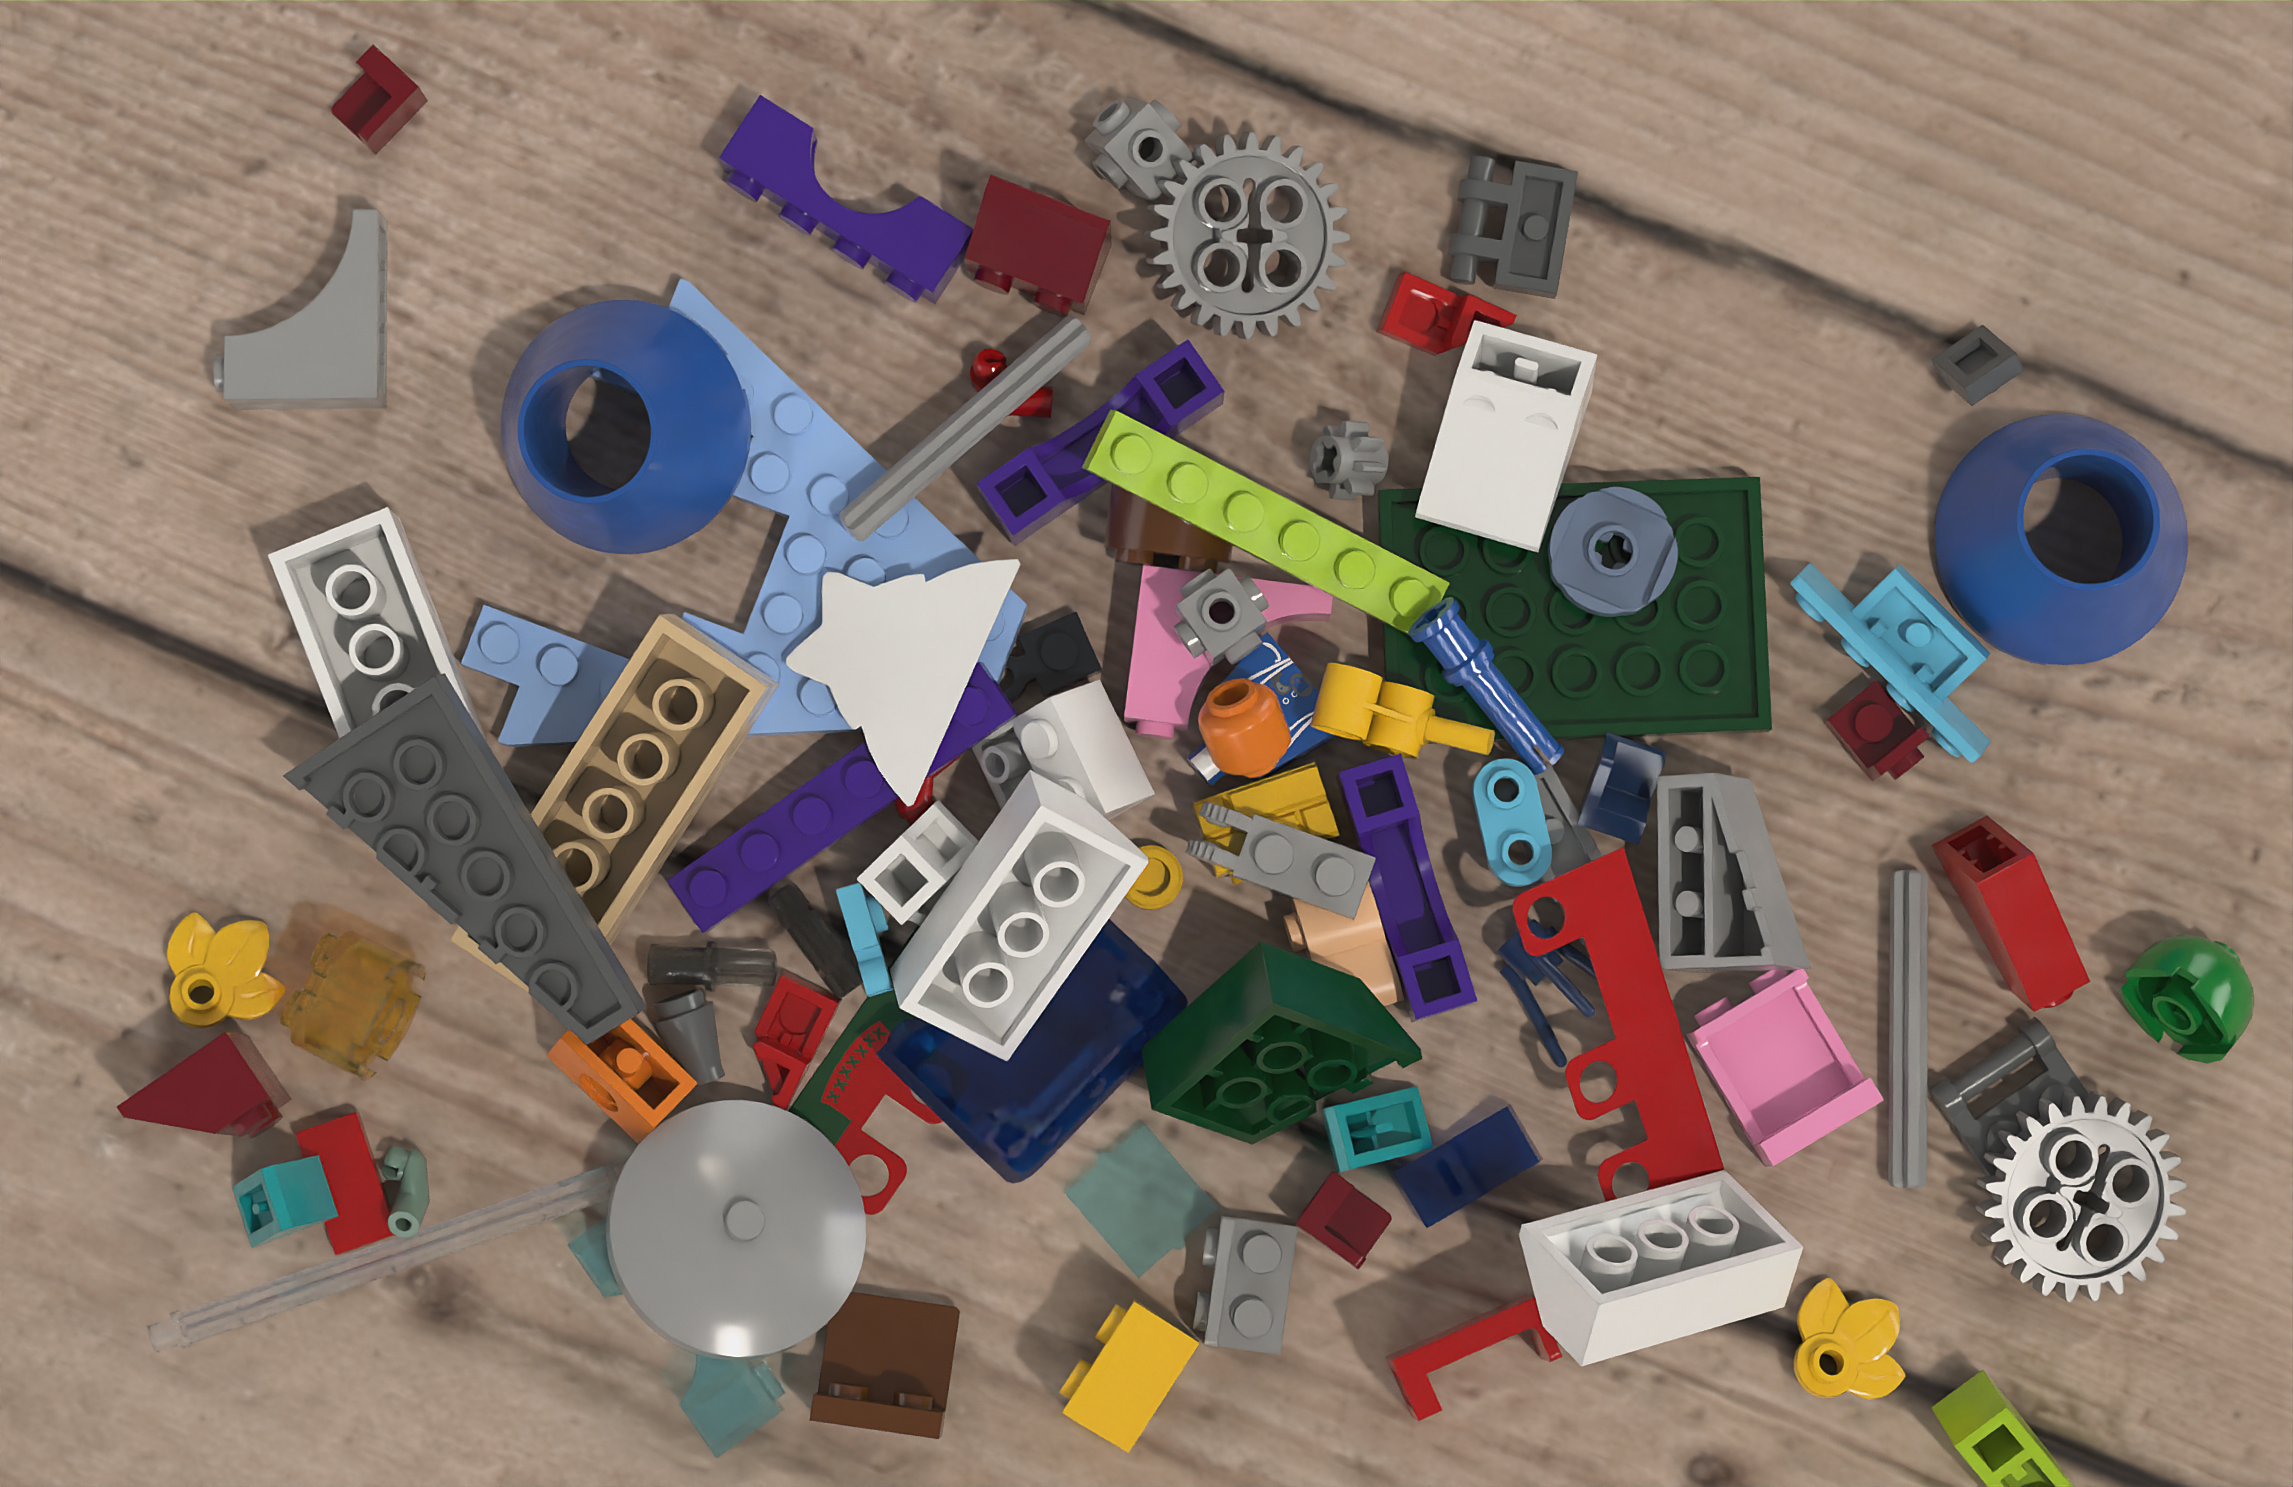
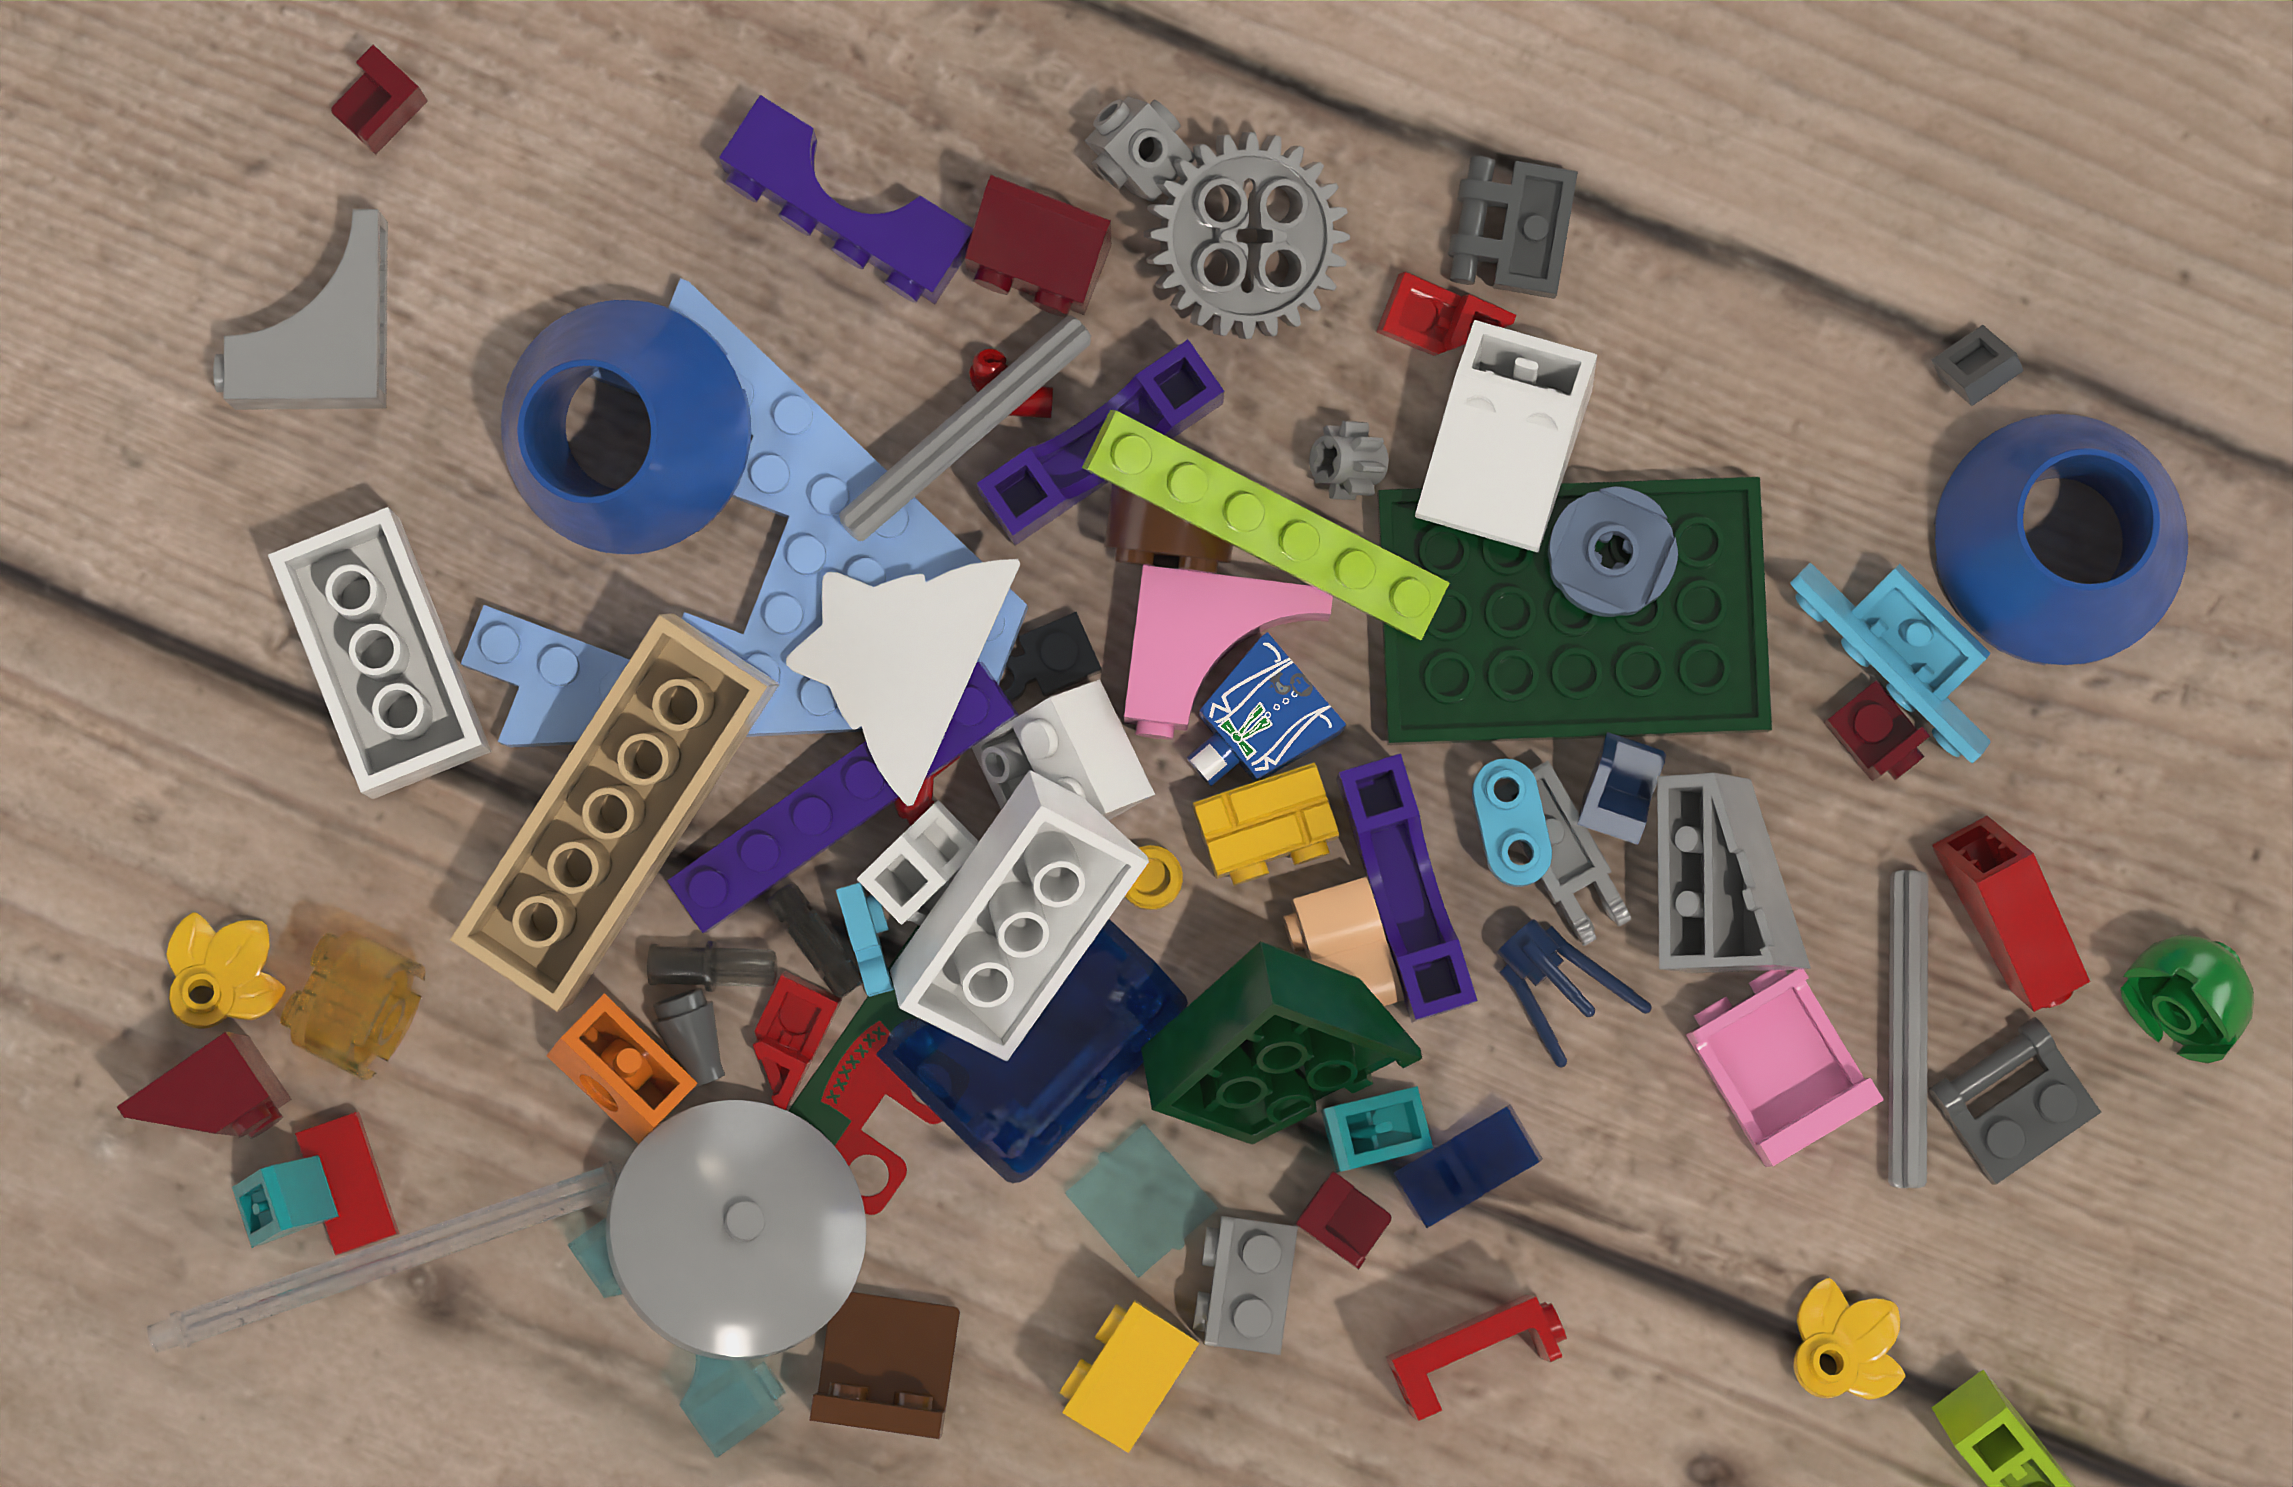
(413, 1195): sand green arm -> none
(459, 836): dark grey wing -> none
(1217, 640): light grey brick -> none
(1244, 728): orange head -> none
(1288, 861): light grey hinge -> none
(1388, 715): yellow beam -> none
(1470, 664): blue pin -> none
(1648, 1041): red piece -> none
(1657, 1266): white slope -> none
(2131, 1217): gear -> none

